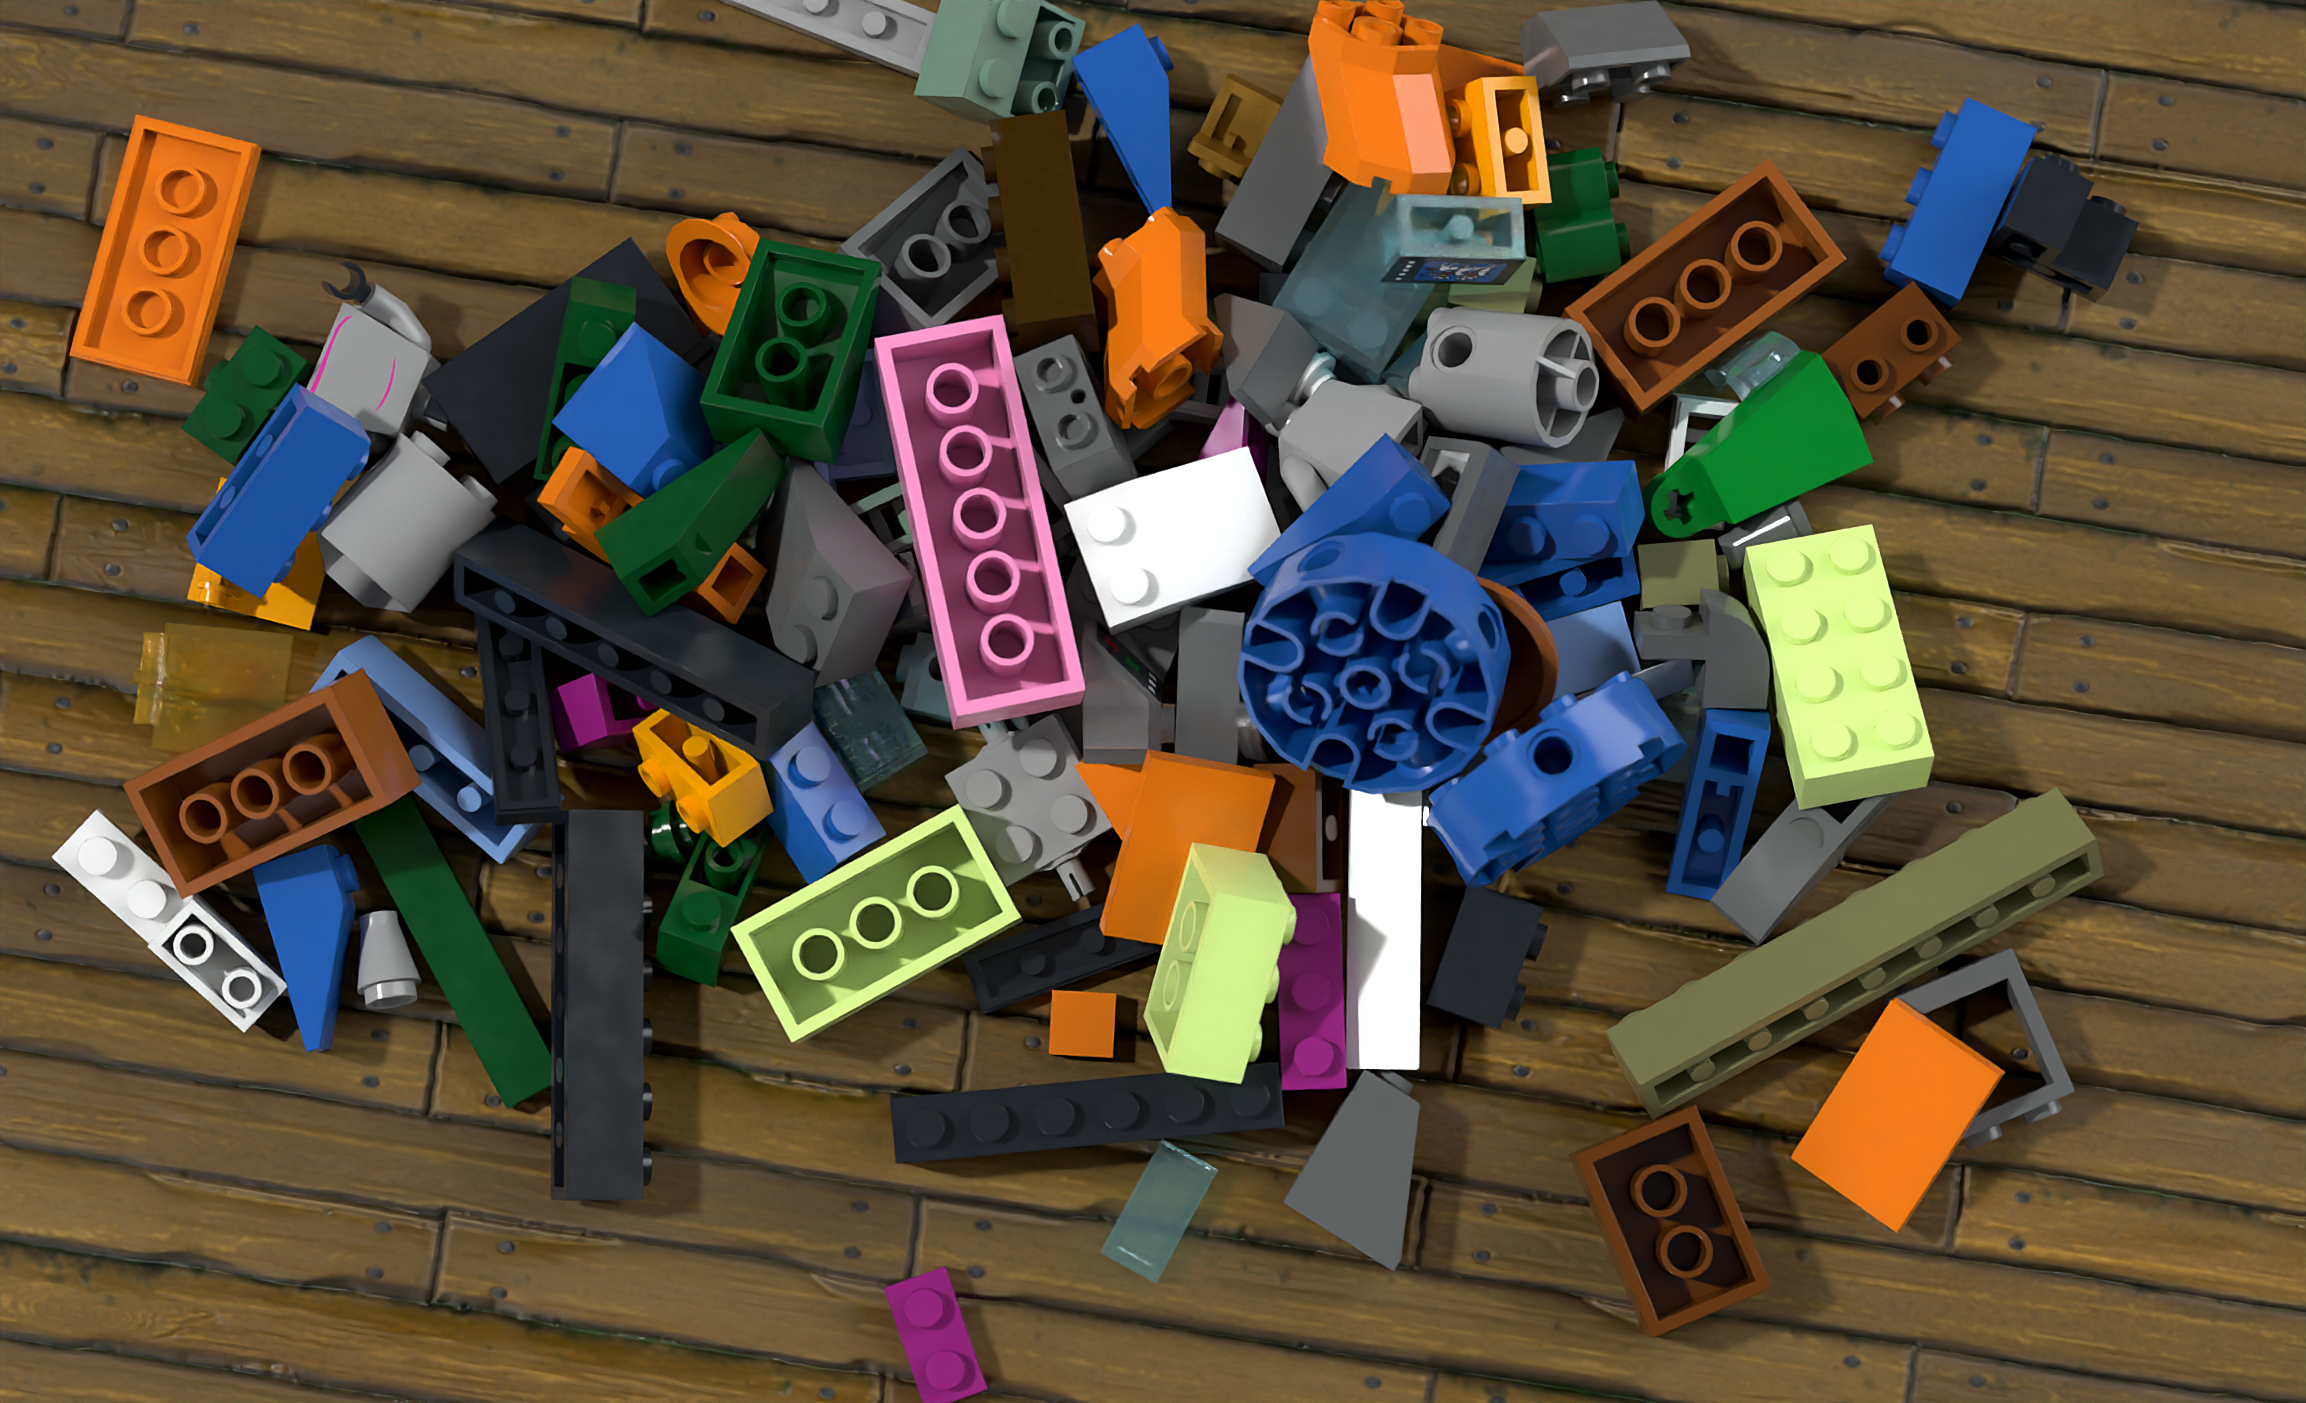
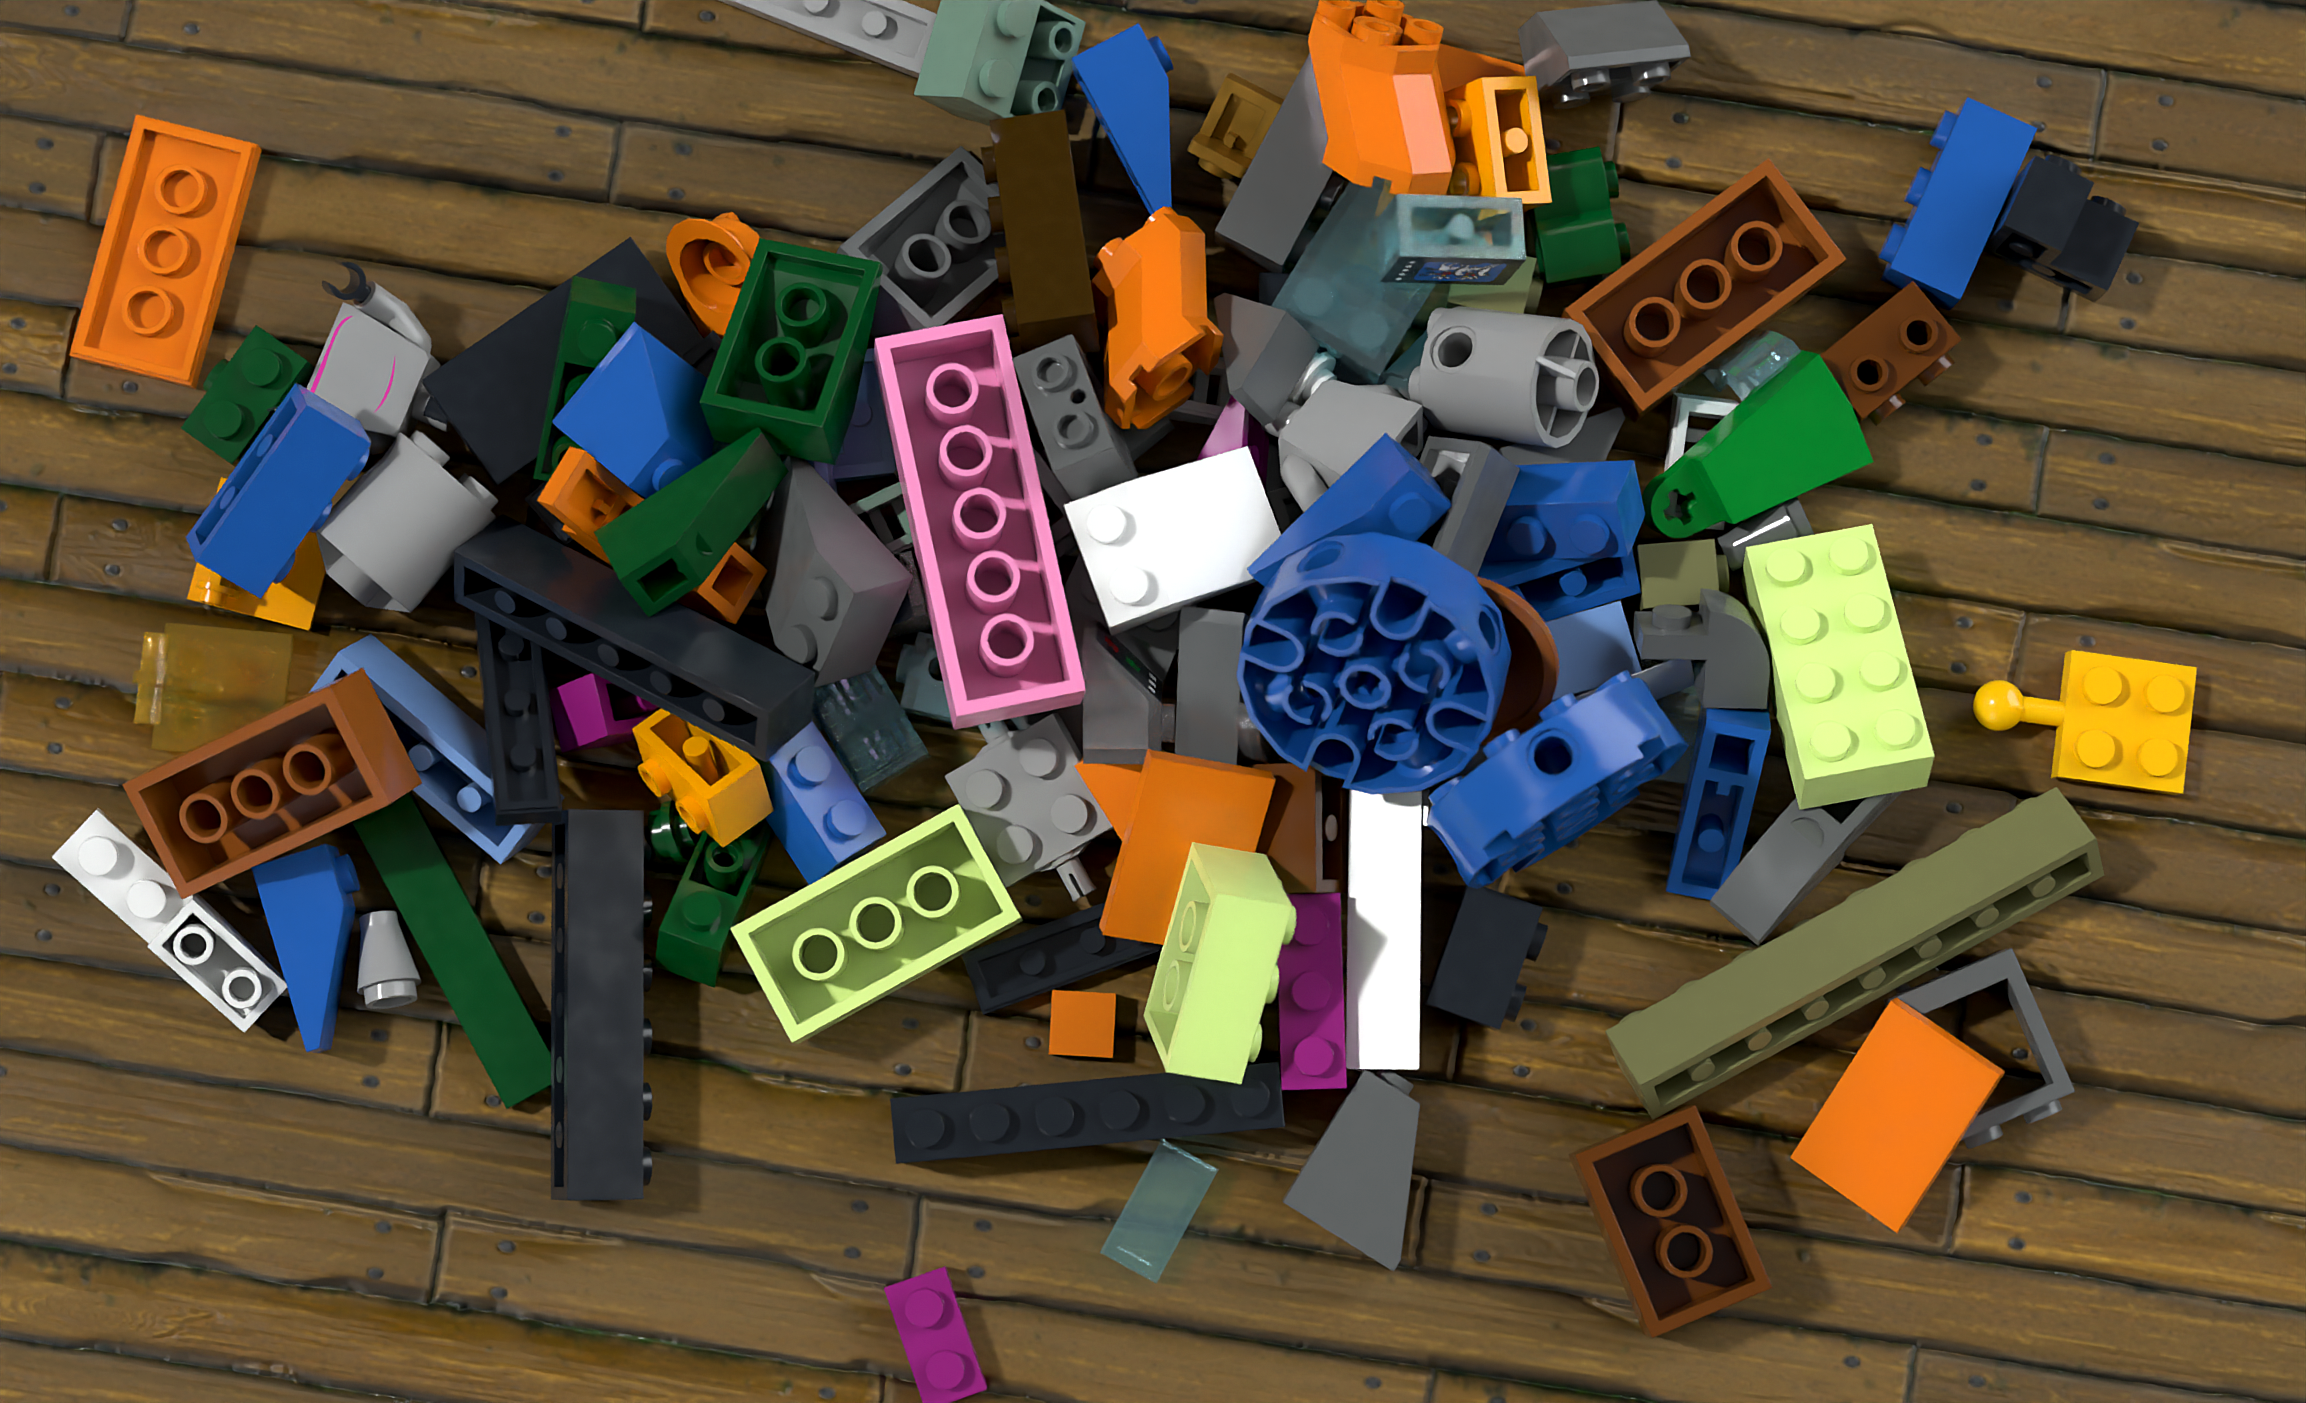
(2115, 720): none -> yellow plate

